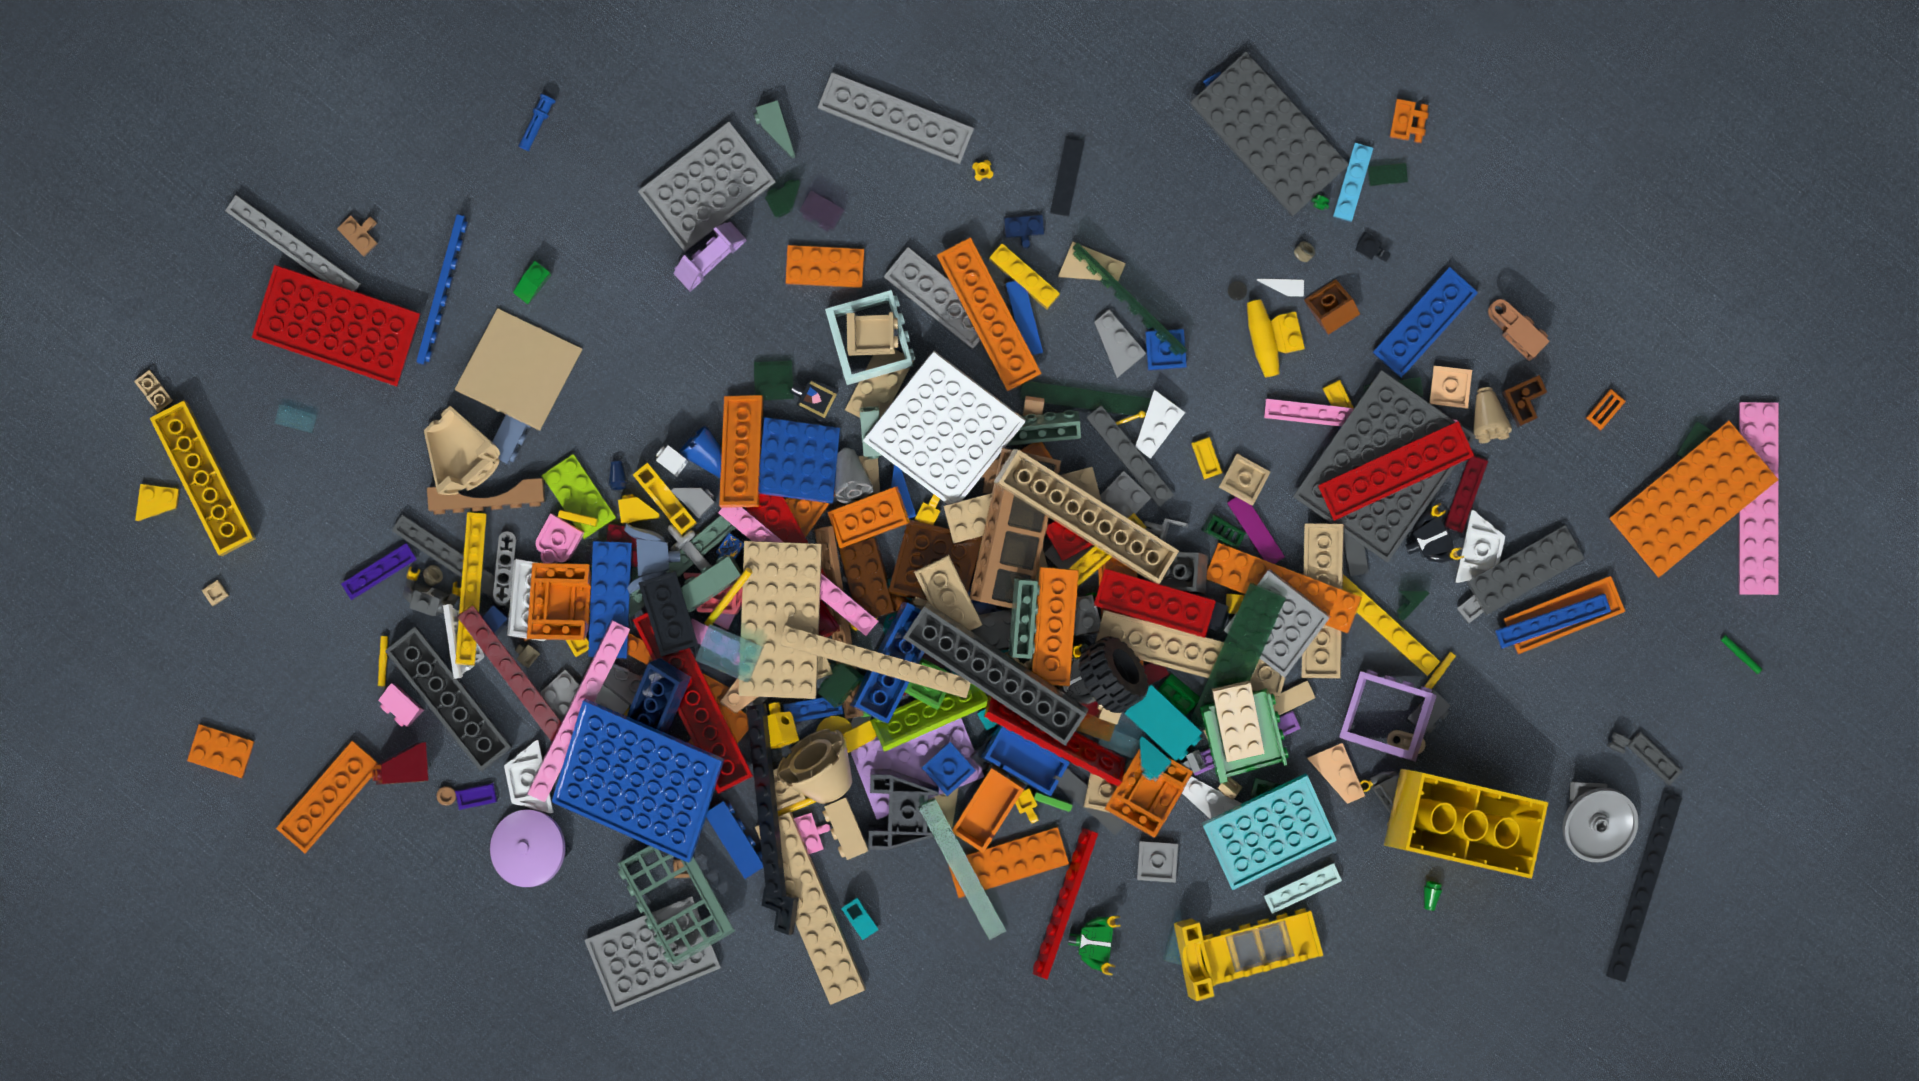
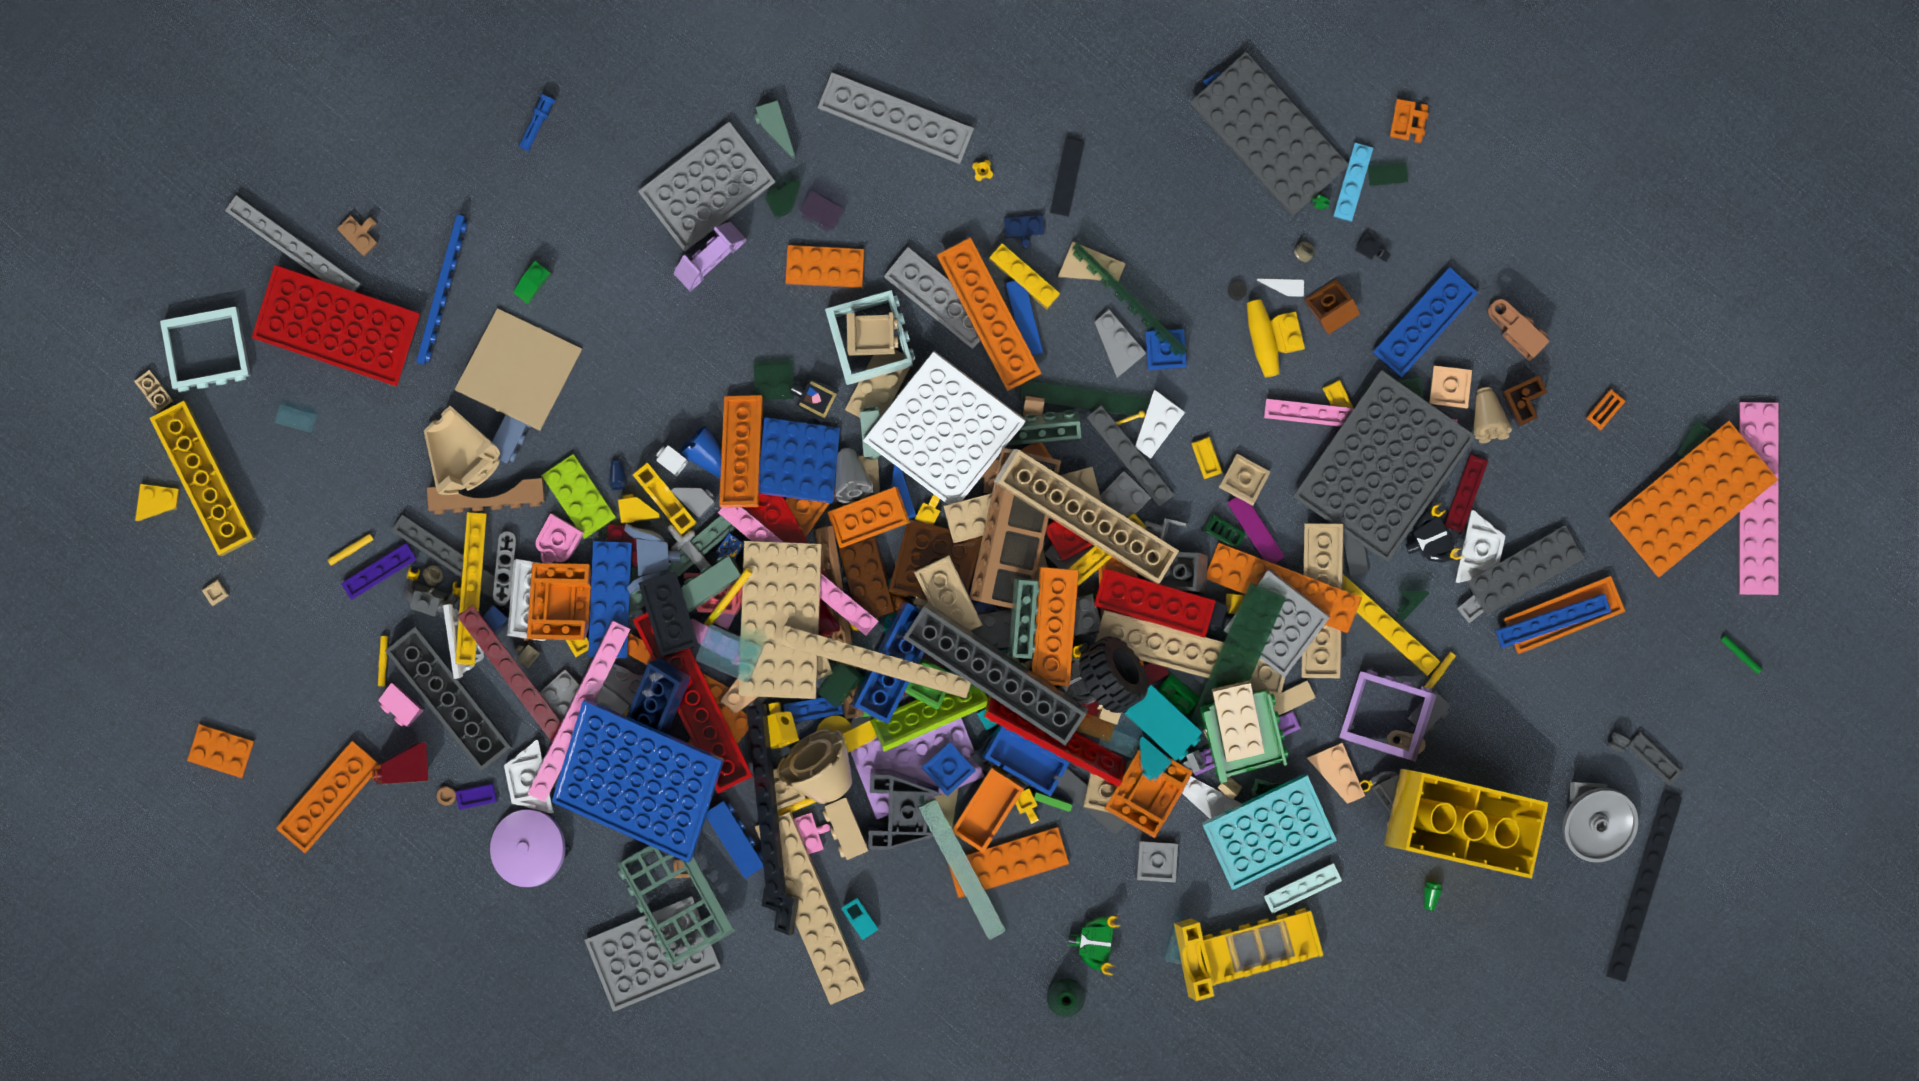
(219, 379): none -> light aqua window
(350, 549): none -> yellow piece
(578, 518): yellow tile -> none
(1063, 988): none -> dark green cone
(1065, 903): red plate -> none
(1395, 470): red plate -> none

